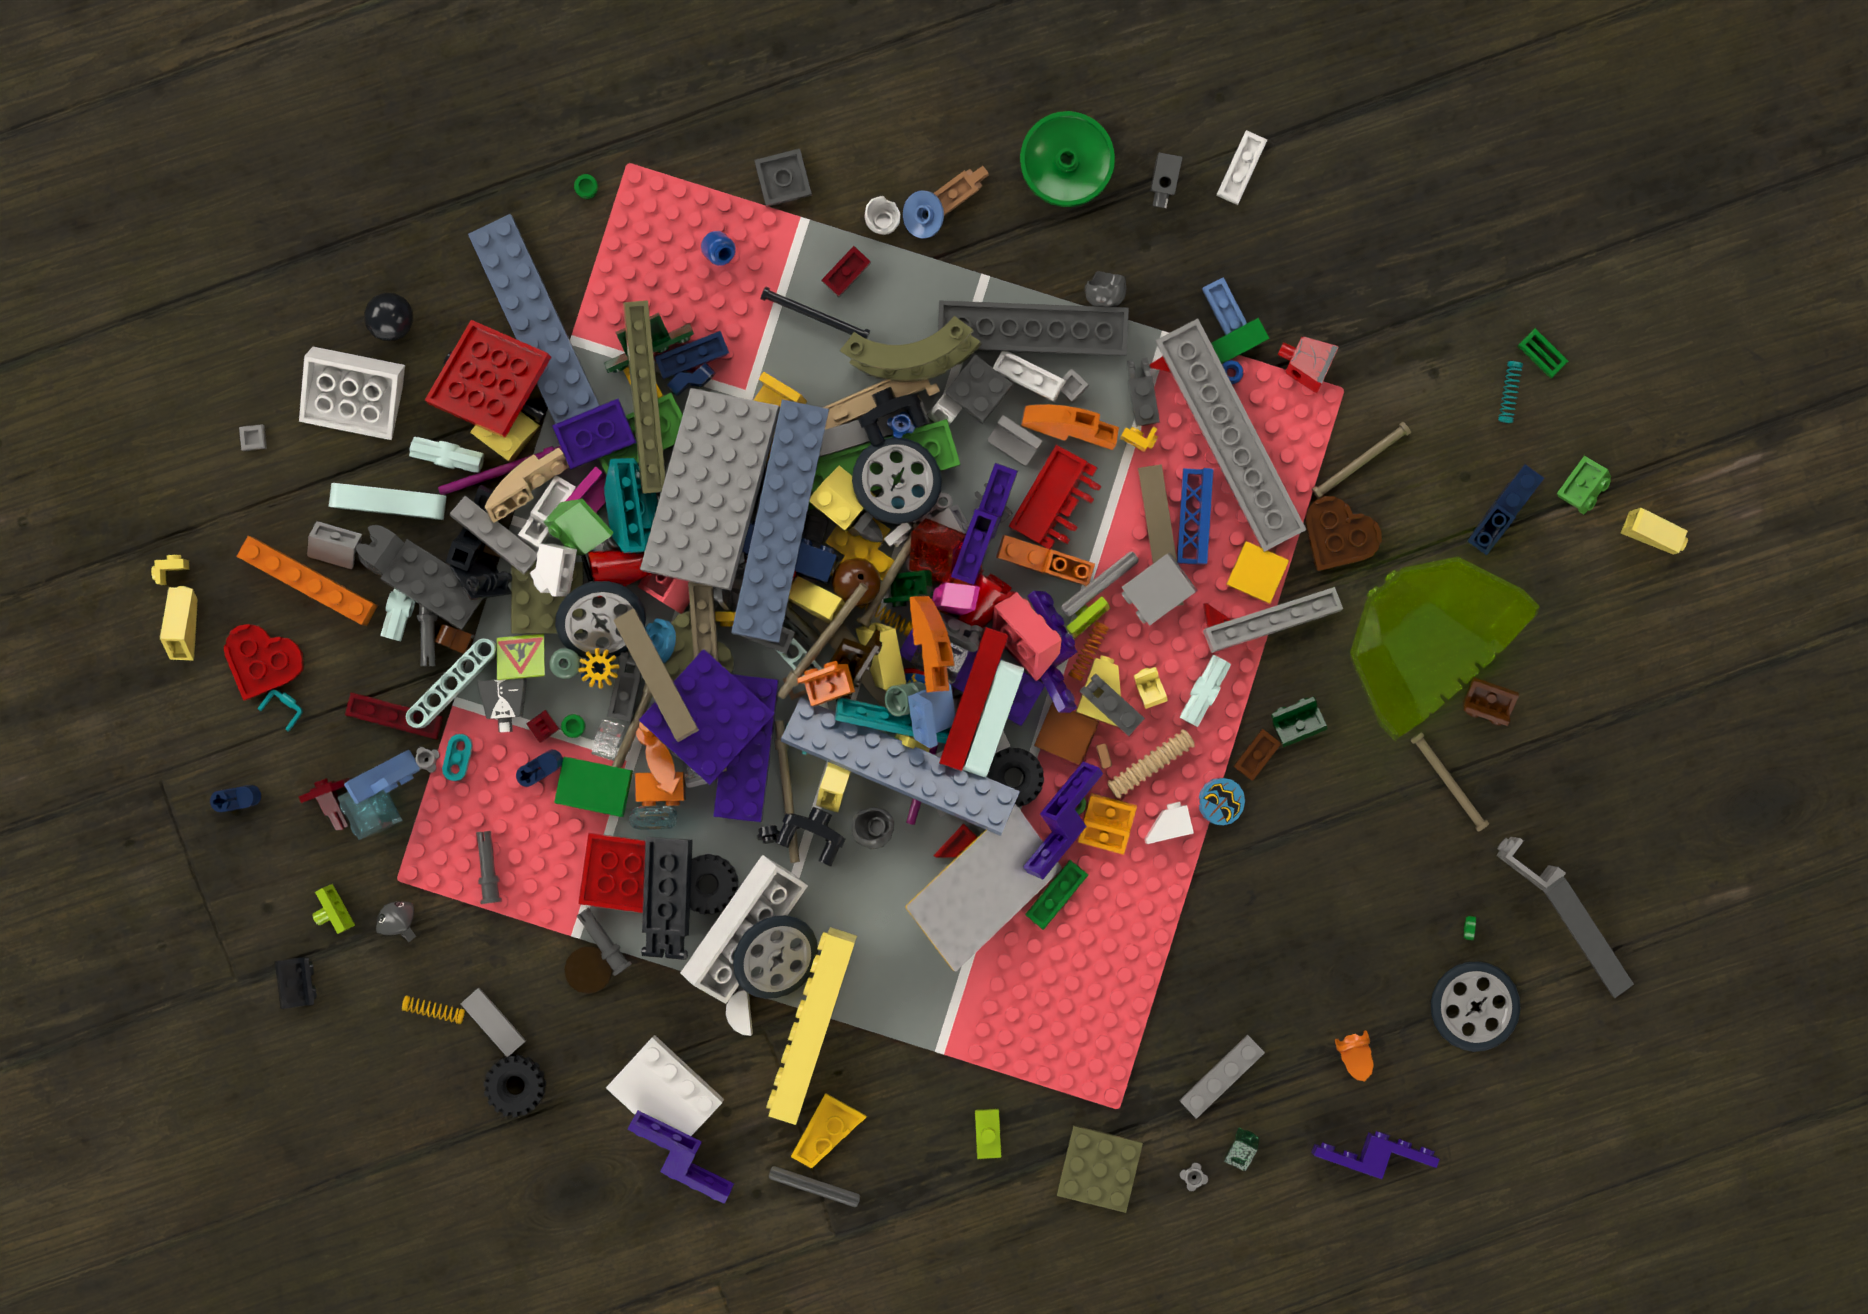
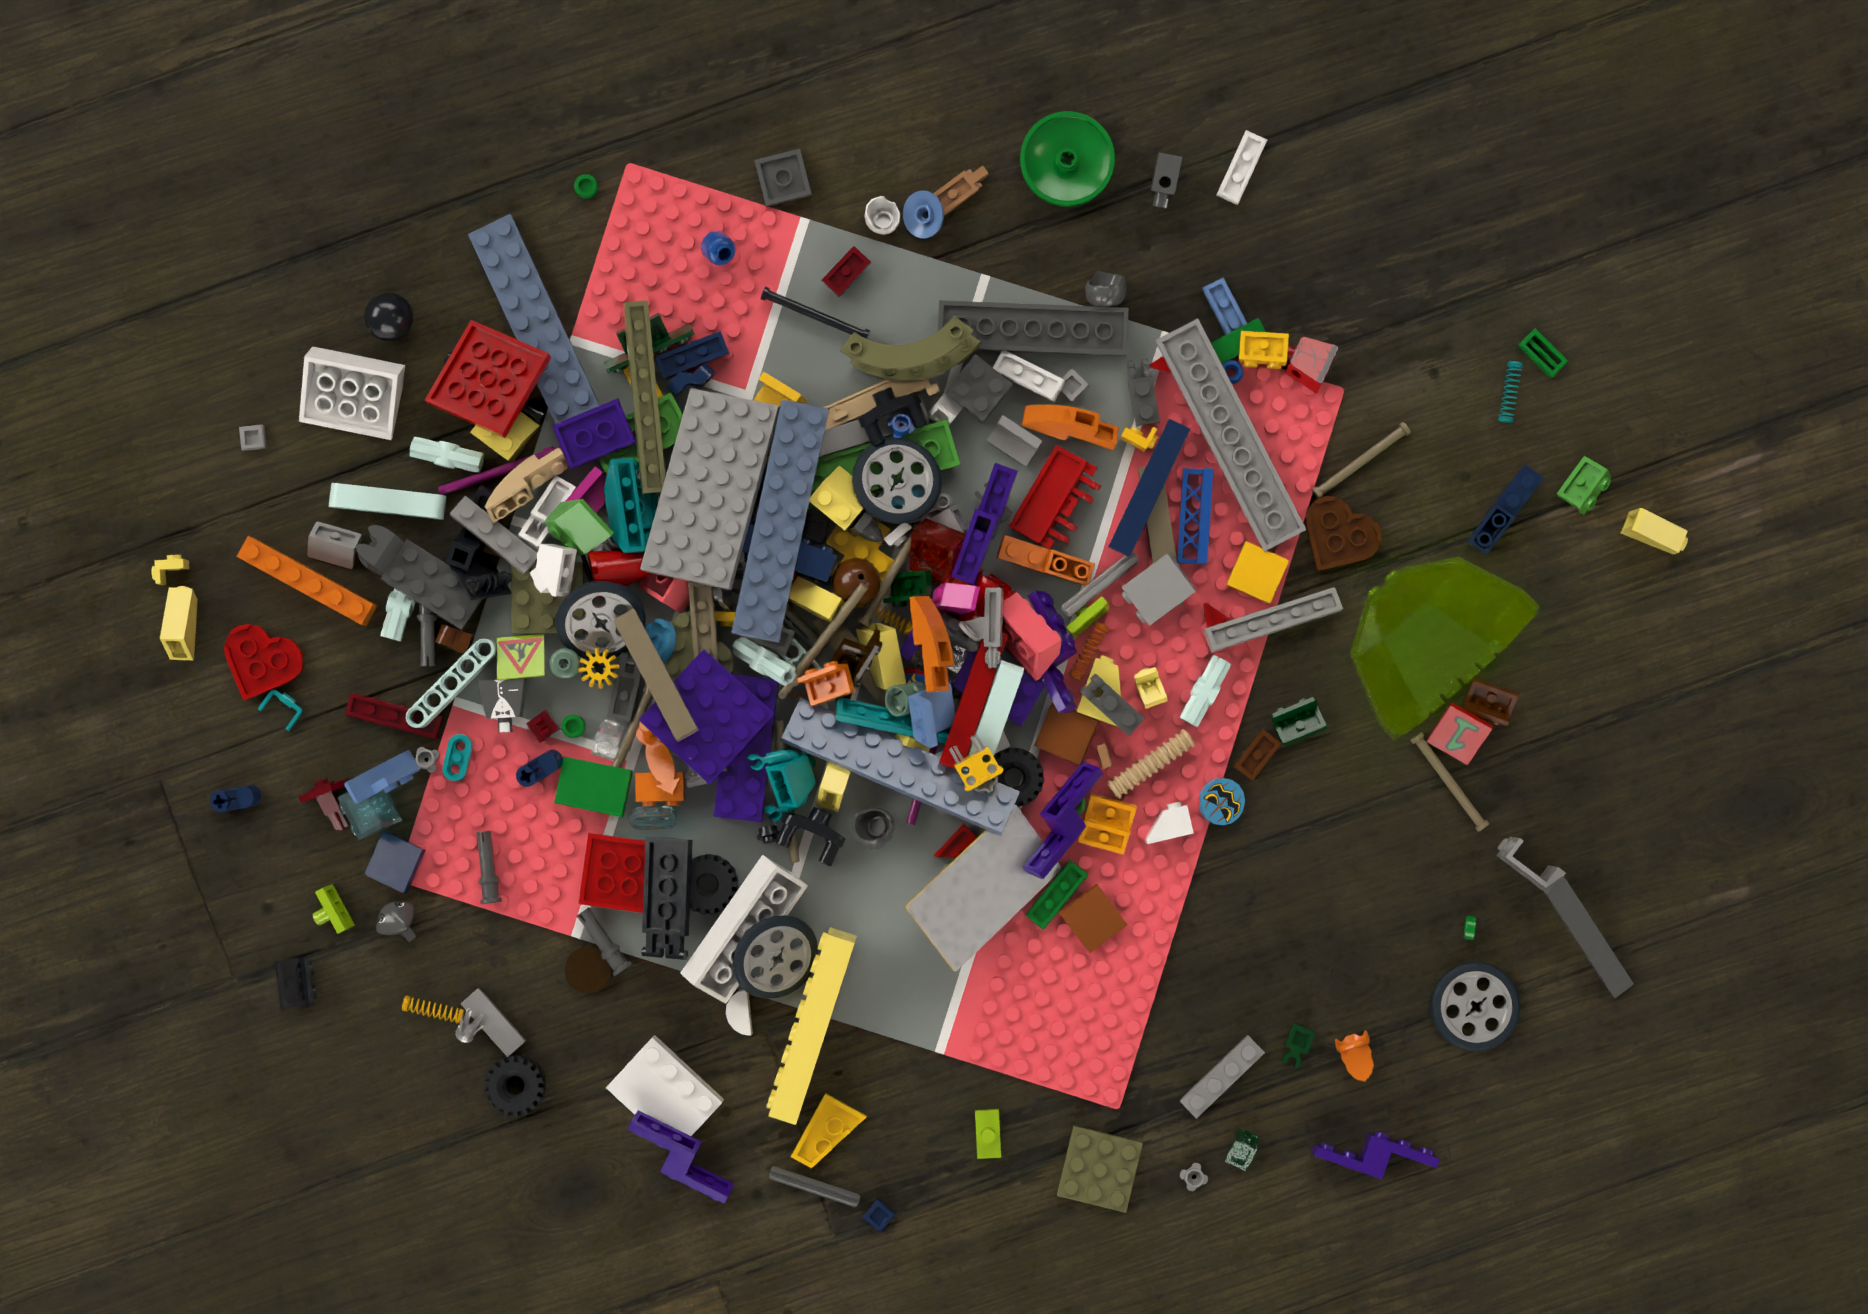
(394, 862): none -> dark blue tile
(467, 1031): none -> flat silver piece
(764, 661): none -> light aqua piece
(790, 779): none -> teal torso
(878, 1215): none -> dark blue tile
(978, 770): none -> yellow piece
(989, 626): none -> light grey piece
(1093, 918): none -> dark orange slope
(1149, 488): none -> dark blue tile
(1263, 349): none -> yellow bracket
(1298, 1040): none -> dark green plate
(1459, 733): none -> tile

